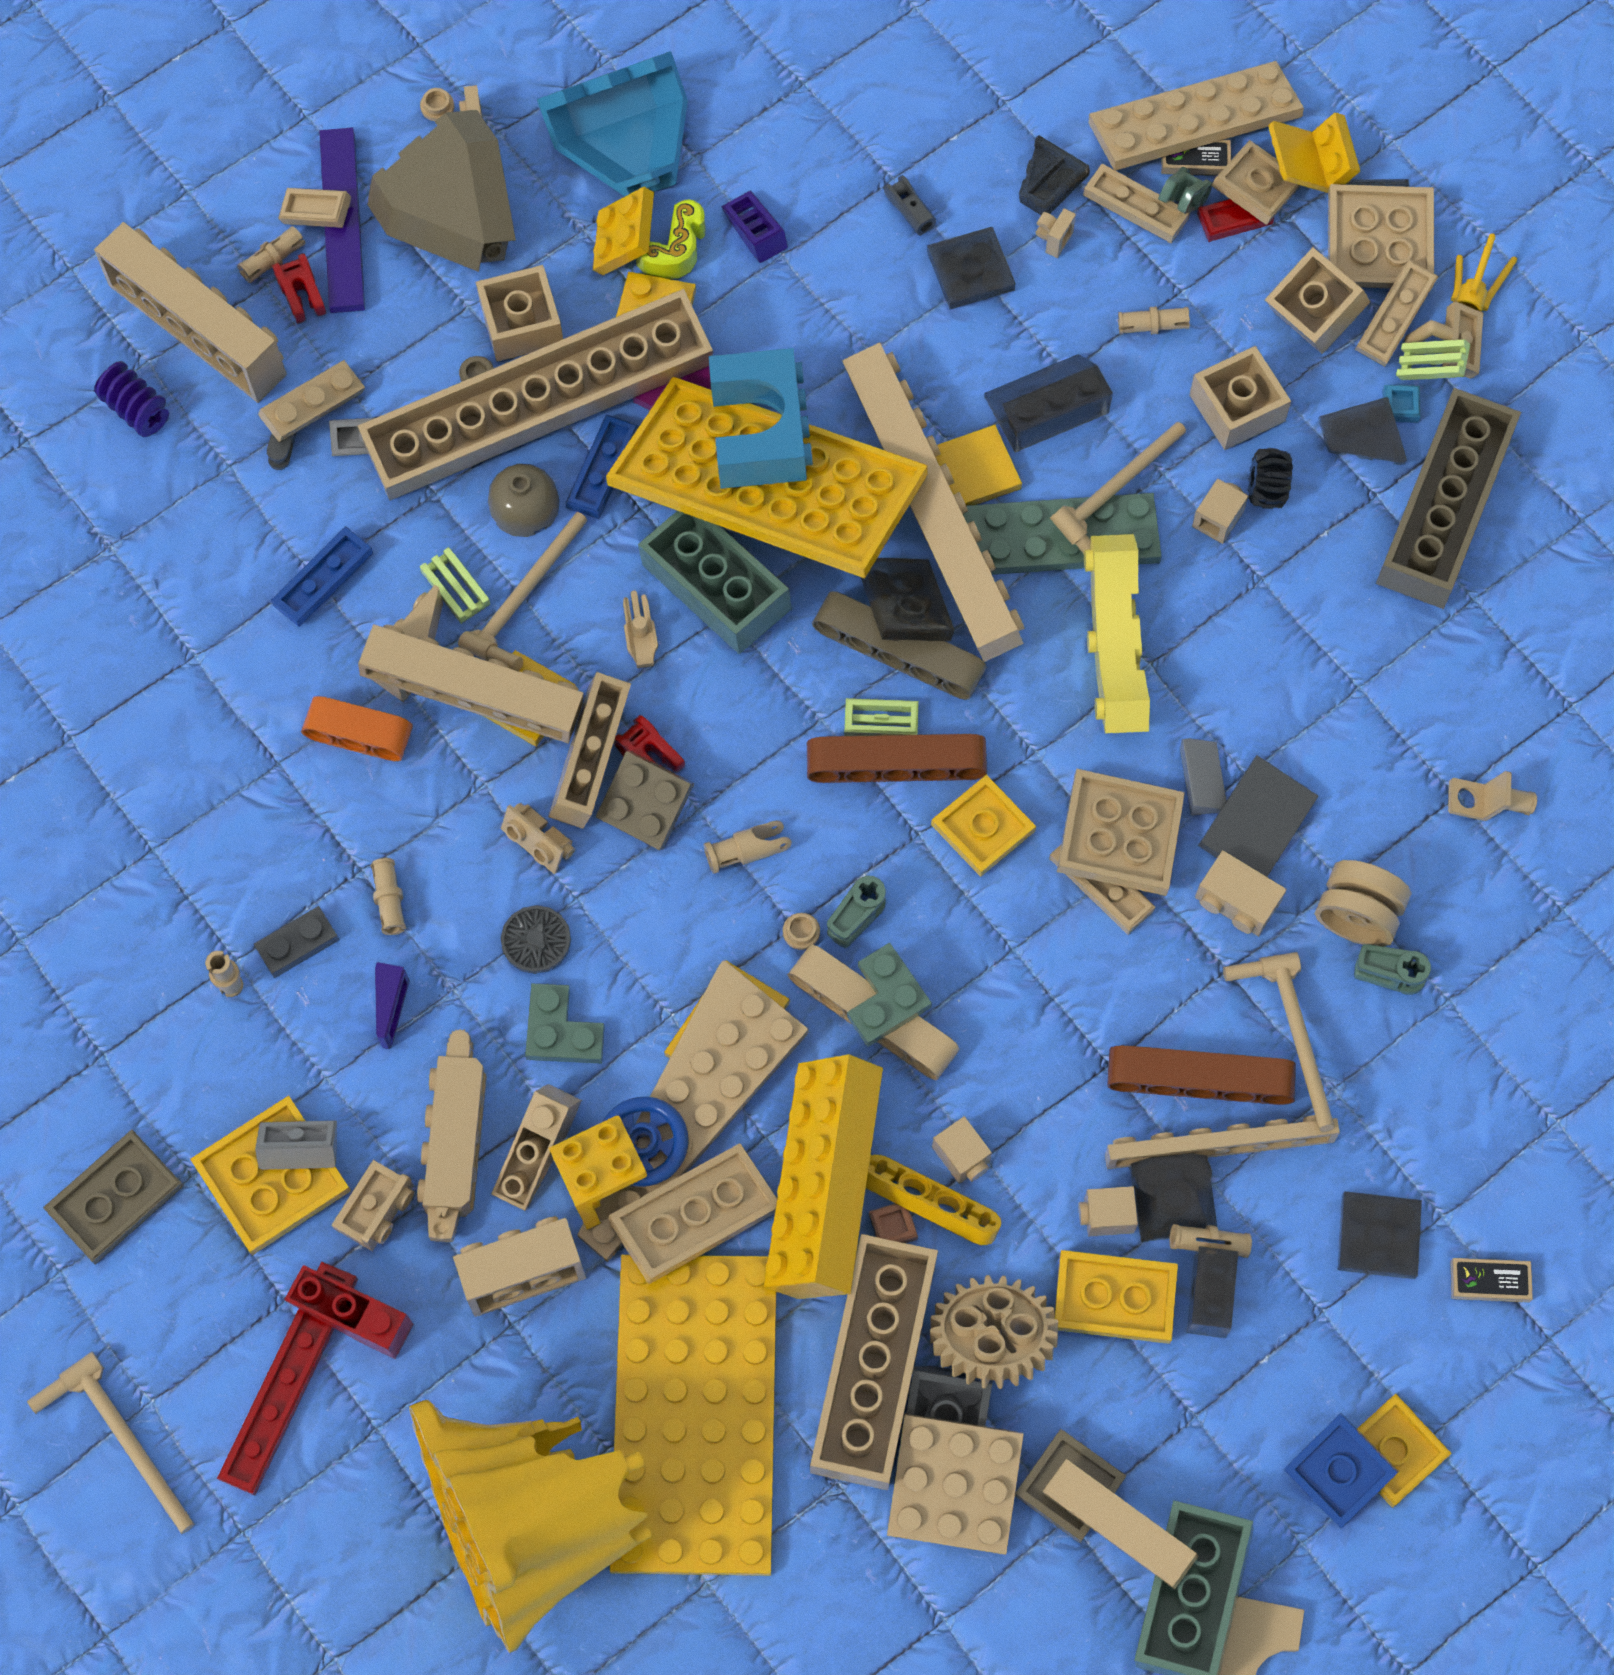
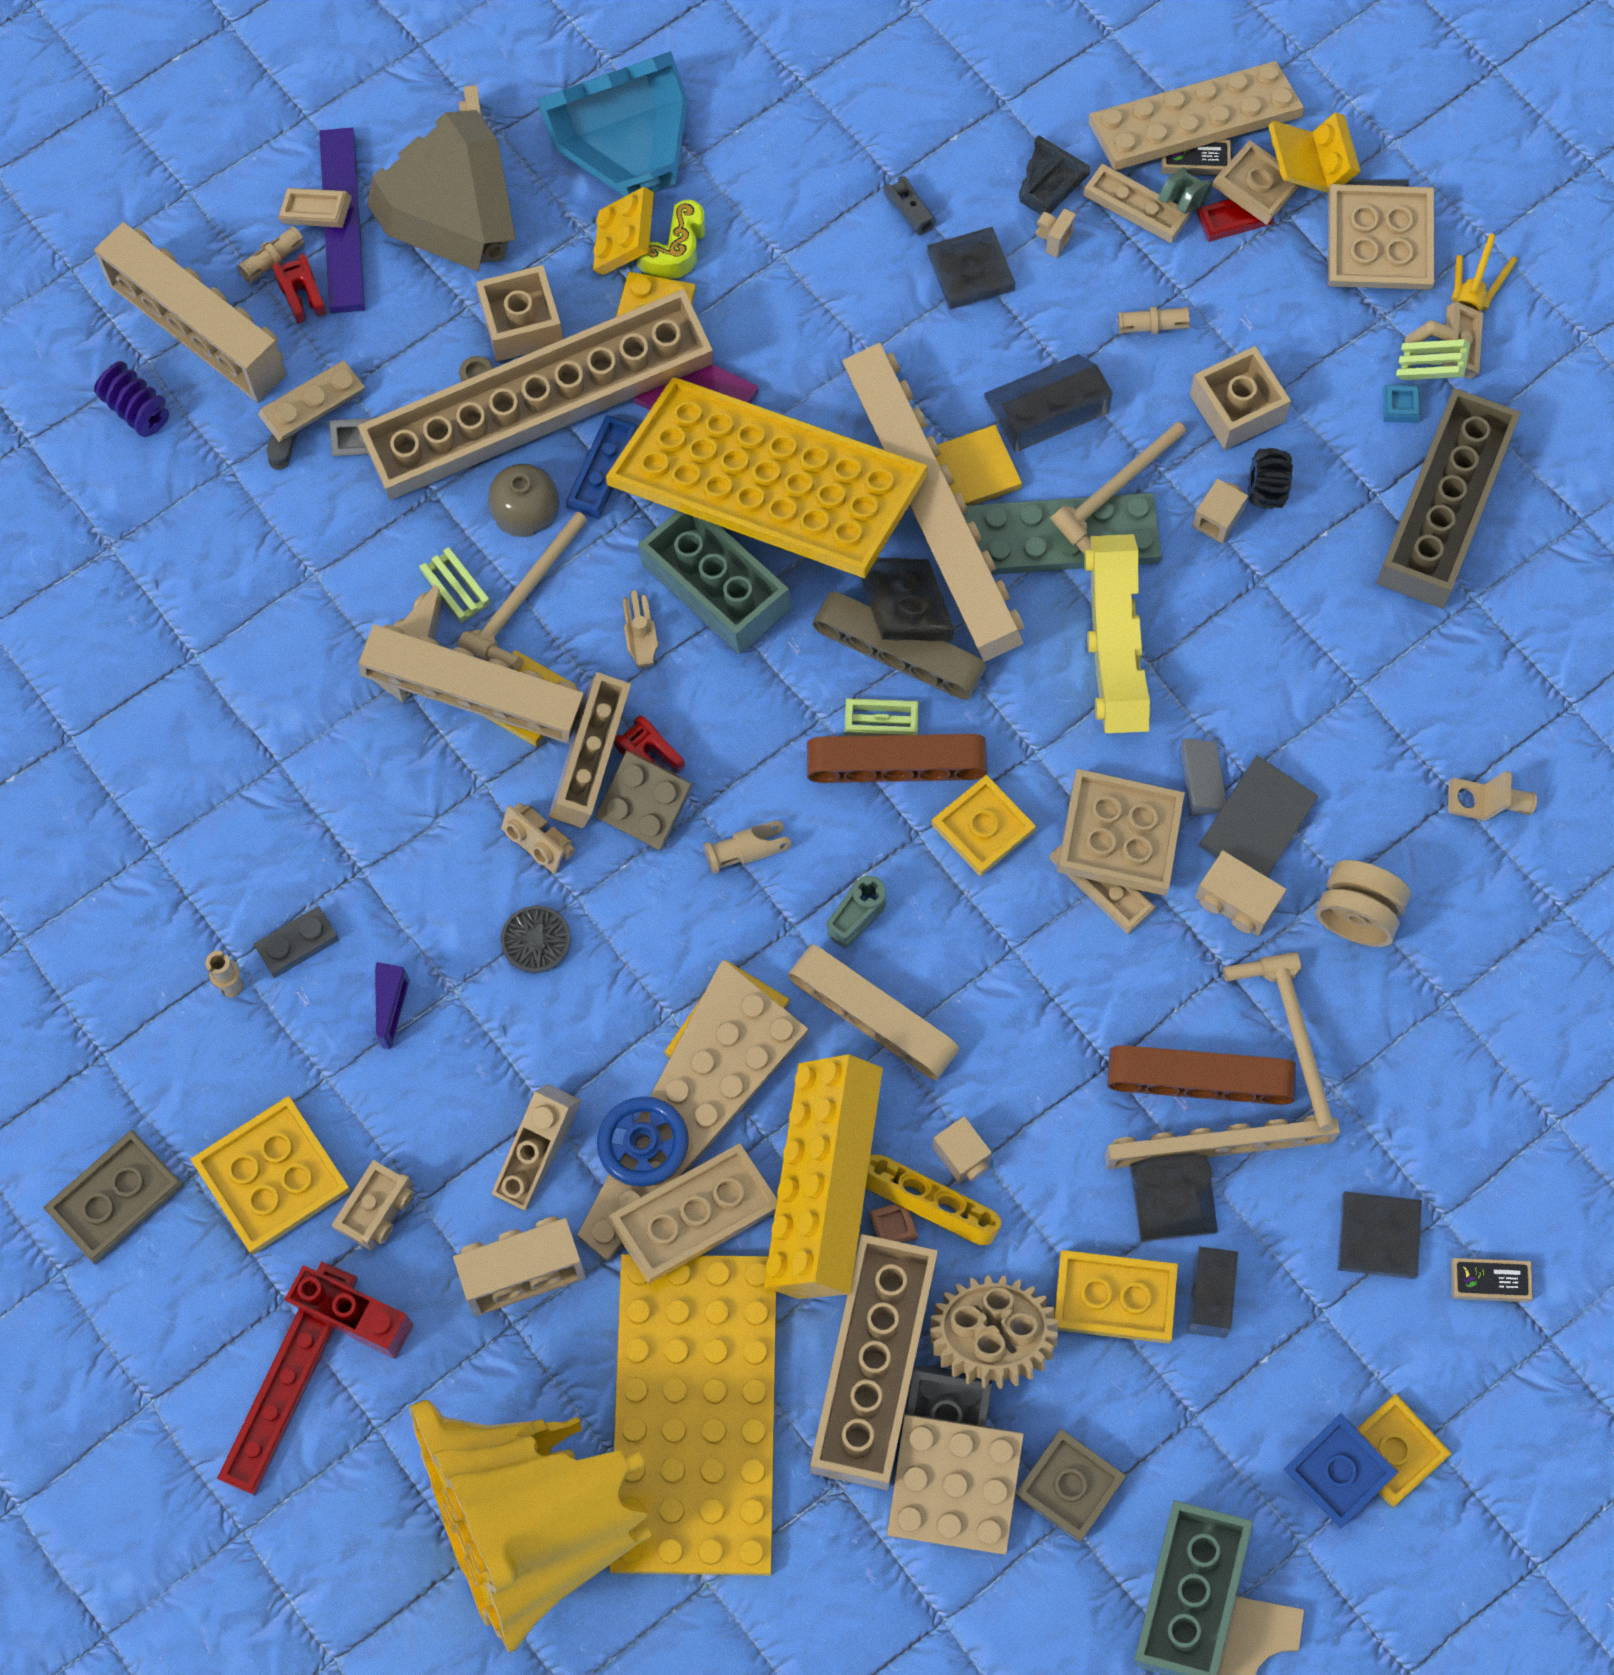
(85, 1377): tan bar -> none
(296, 1145): light grey slope -> none
(322, 576): blue plate -> none
(357, 728): orange beam -> none
(388, 896): tan pin -> none
(436, 103): tan plate -> none
(454, 1137): tan hinge -> none
(553, 1036): sand green plate -> none
(597, 1165): yellow bracket -> none
(767, 242): dark purple slope -> none
(779, 451): dark azure arch -> none
(801, 931): tan plate -> none
(896, 997): sand green plate -> none
(1109, 1211): tan brick -> none
(1120, 1524): tan tile -> none
(1185, 1238): tan pin -> none
(1317, 300): tan brick -> none
(1364, 431): clear smoke wing -> none
(1389, 967): sand green piece -> none
(1396, 312): tan tile -> none

